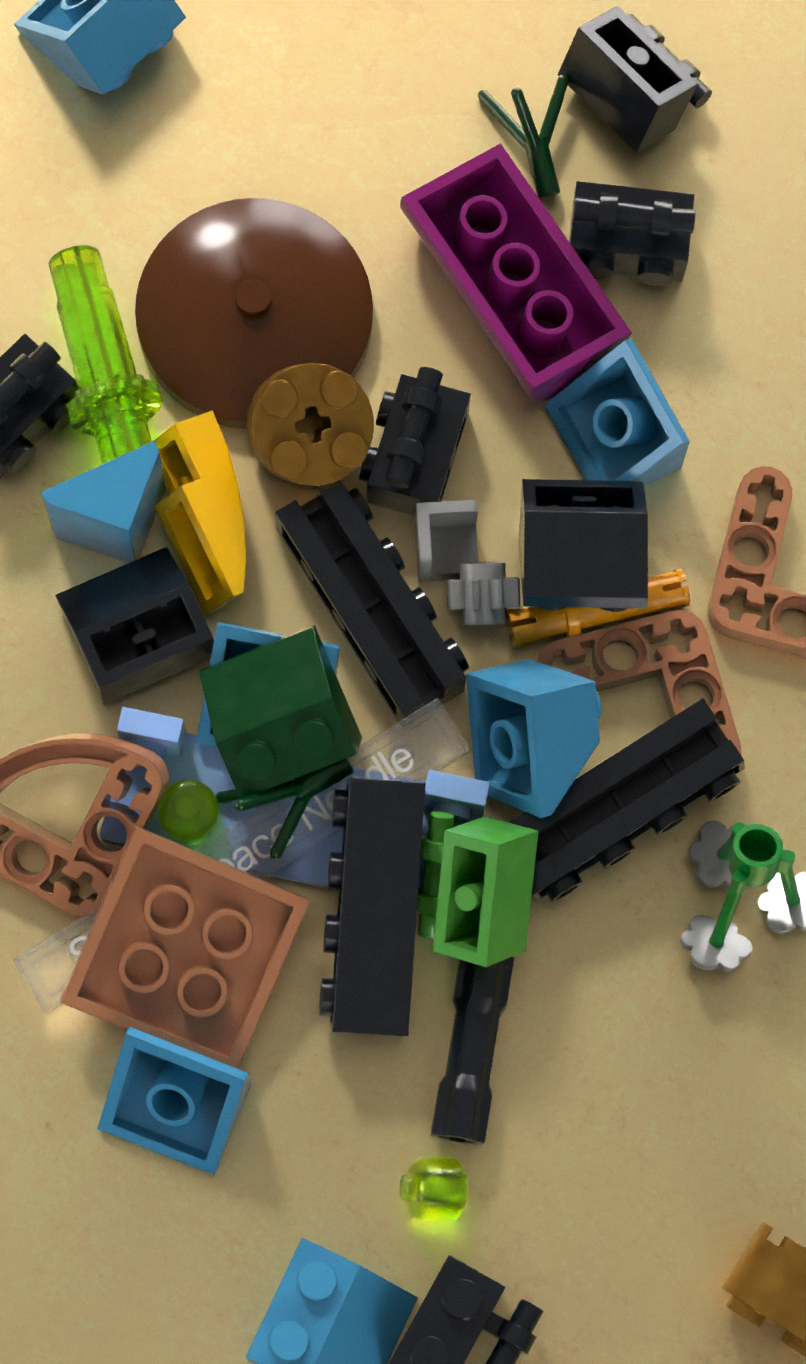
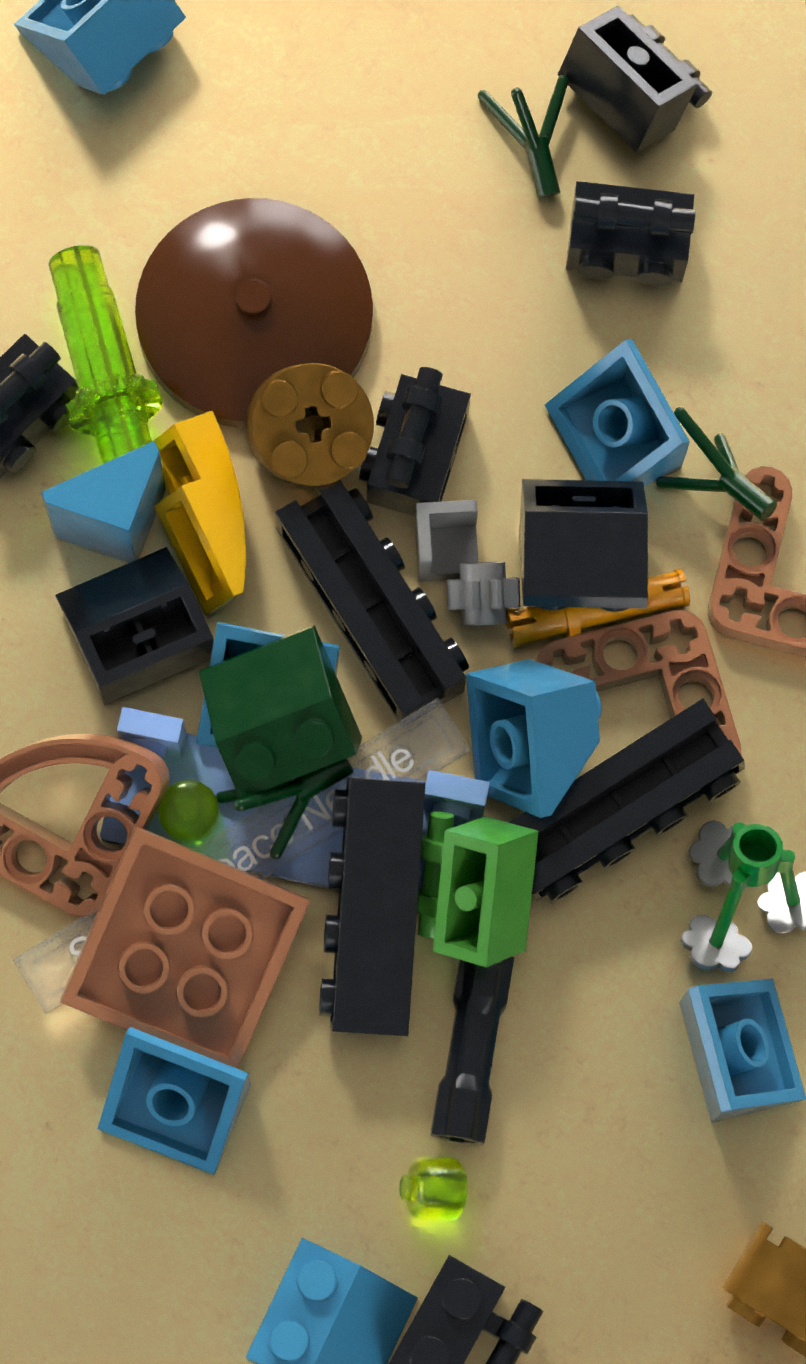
(516, 272): magenta brick -> none
(731, 478): none -> dark green plant
(741, 1048): none -> dark azure slope

